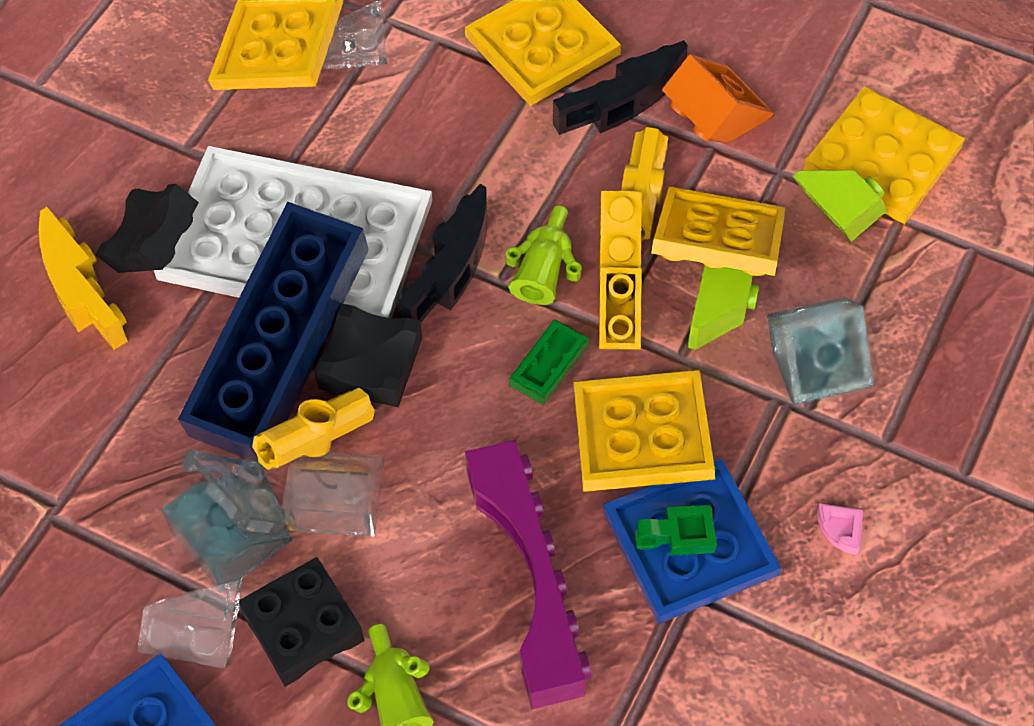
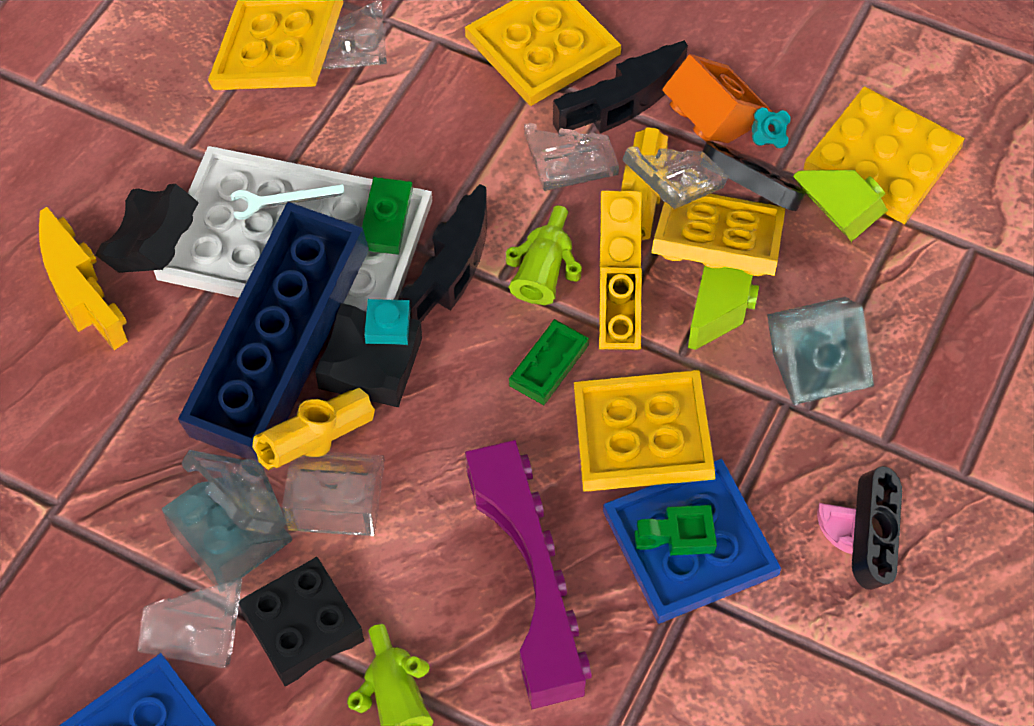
(256, 202): none -> light aqua flag
(387, 214): none -> green plate
(387, 321): none -> teal plate
(570, 156): none -> clear wing
(676, 174): none -> clear wing
(755, 177): none -> black beam
(760, 128): none -> teal plate
(872, 556): none -> black beam

